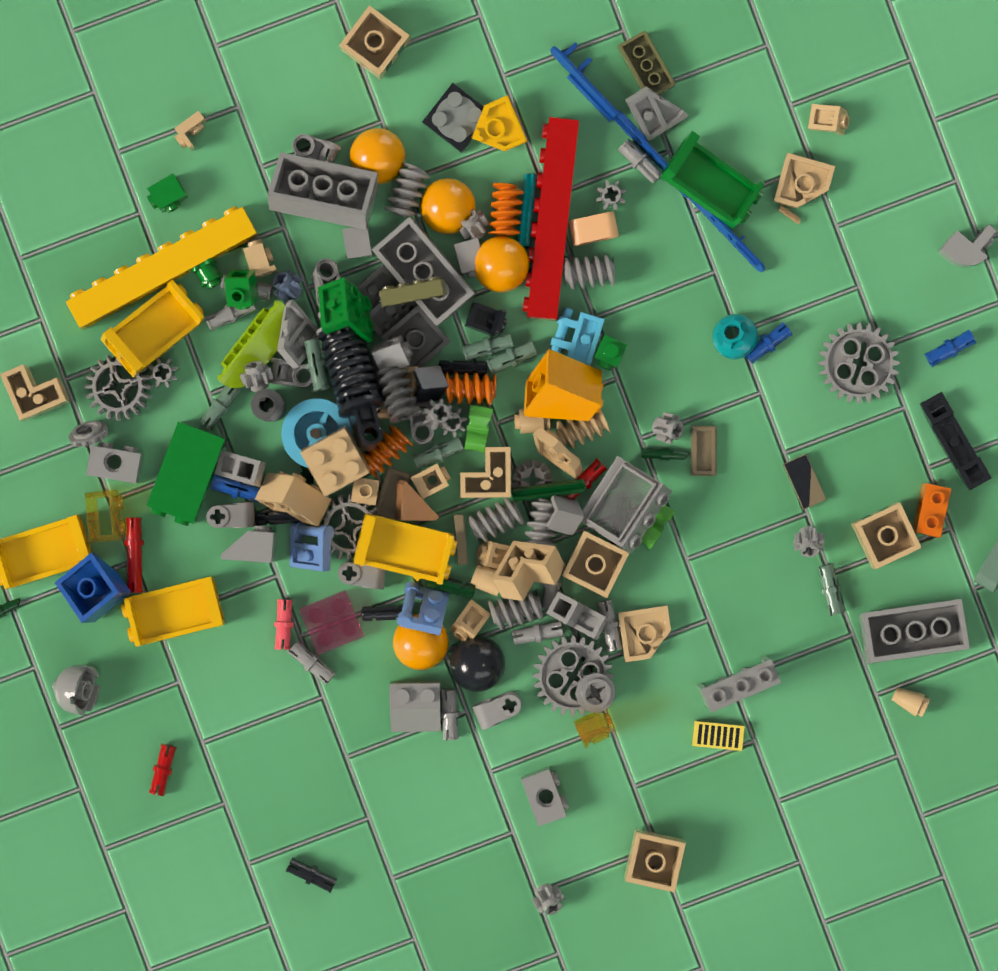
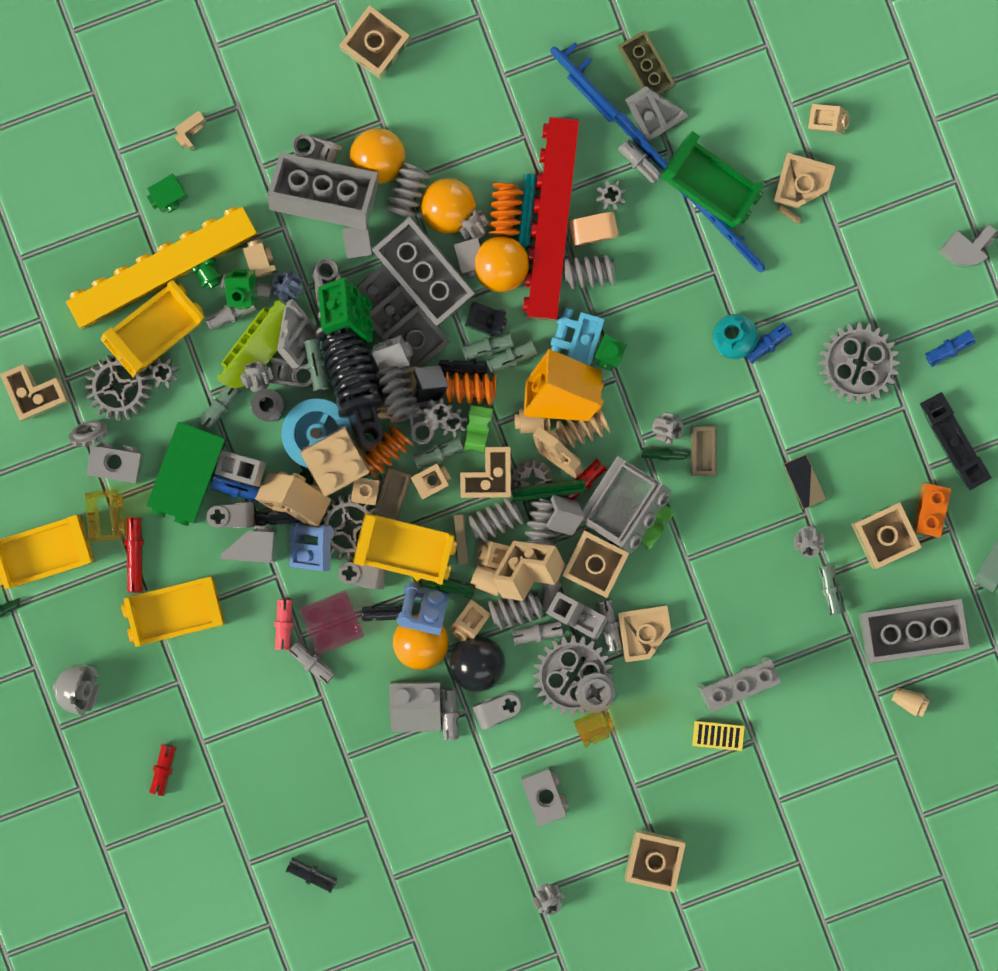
(92, 588): blue slope -> none
(409, 293): olive piece -> none
(410, 505): medium nougat slope -> none
(454, 117): light grey piece -> none
(499, 125): yellow plate -> none

